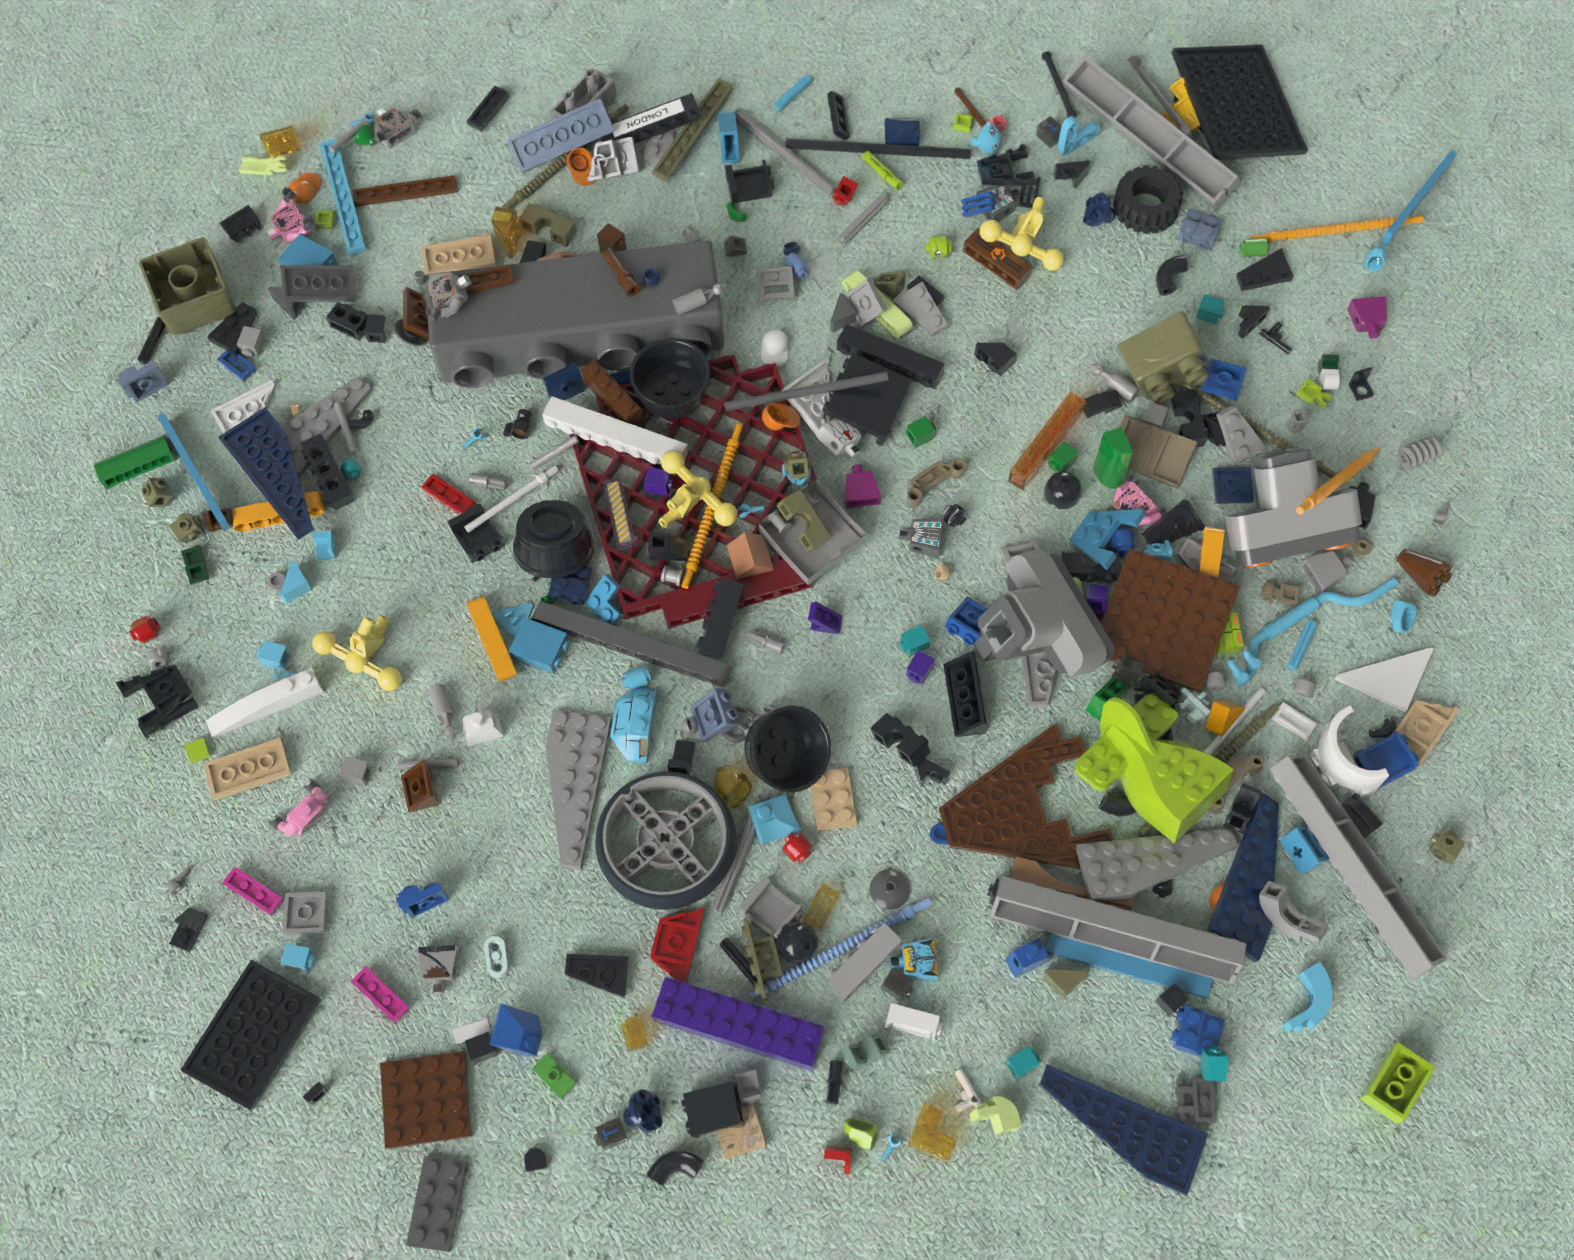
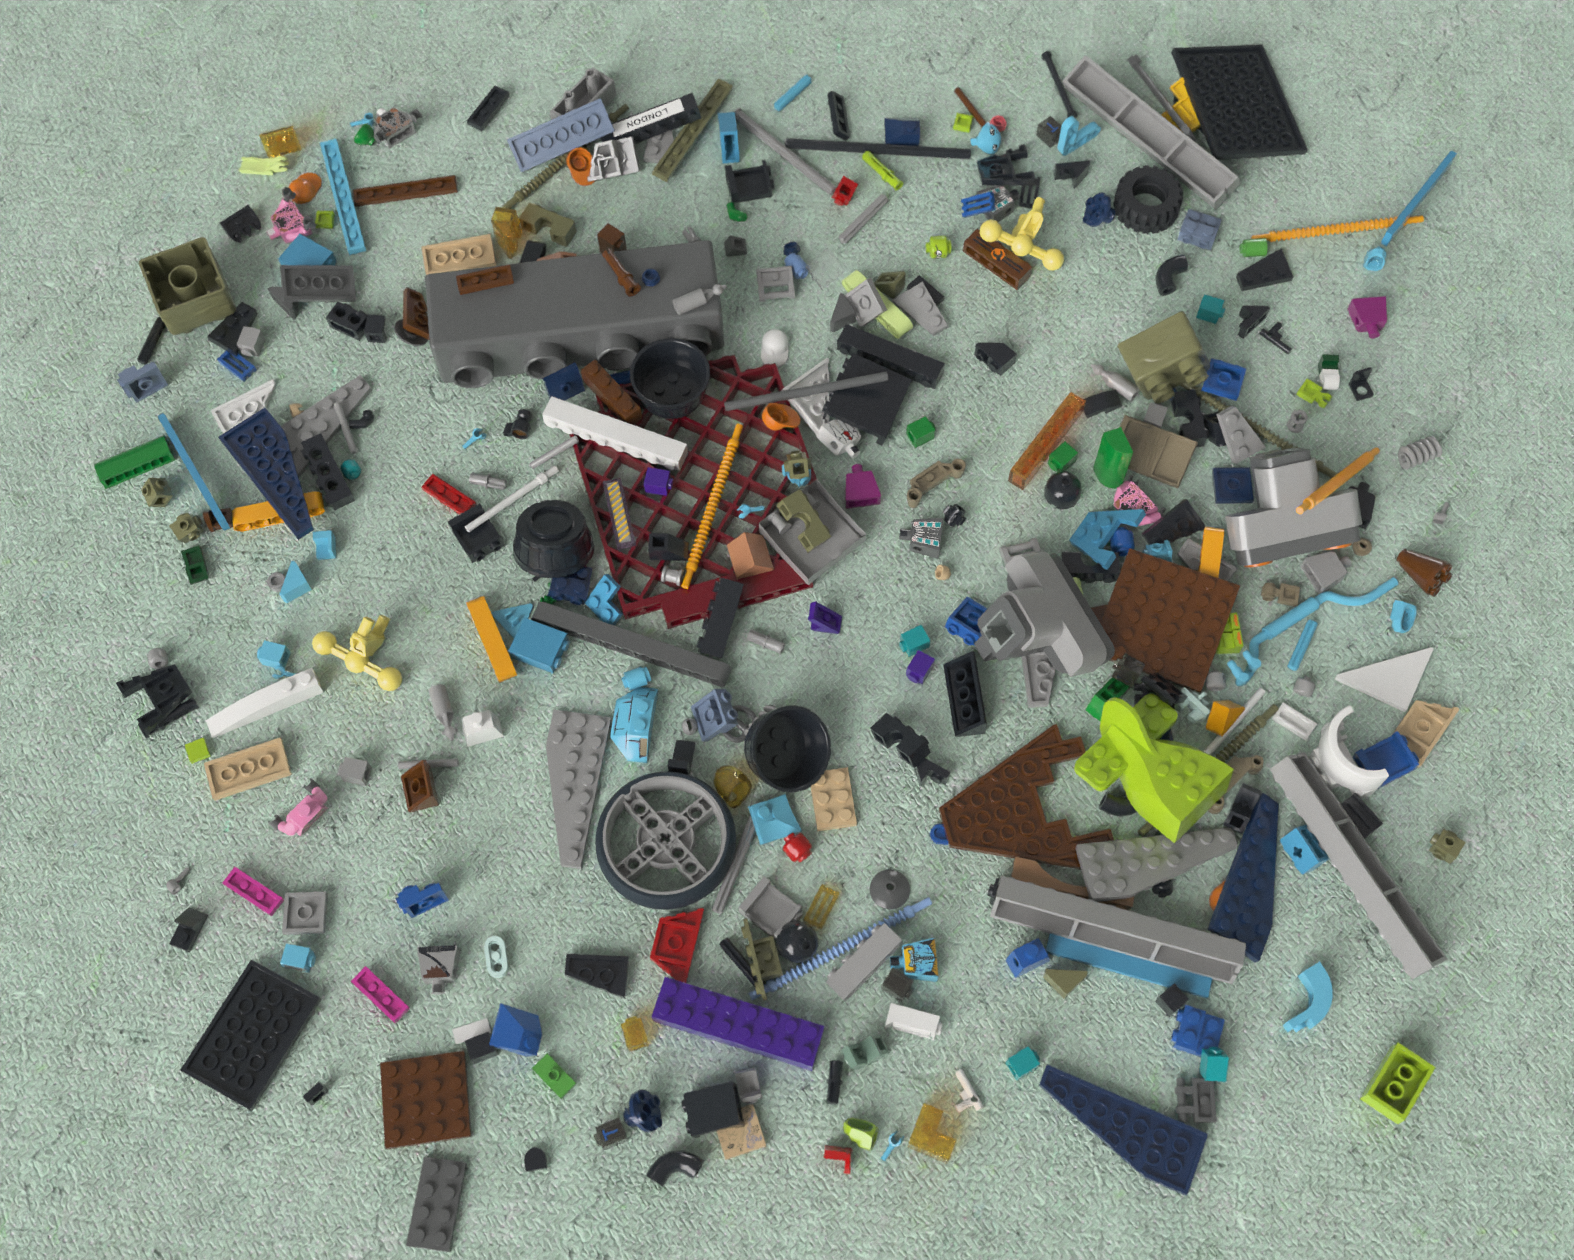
(145, 629): red head -> none
(344, 139): light grey bar -> none
(446, 293): torso -> none
(689, 494): light yellow connector -> none
(1001, 1112): yellowish green brick -> none
(1098, 598): dark purple brick -> none
(1286, 917): light grey arch -> none
(1385, 731): black arm -> none

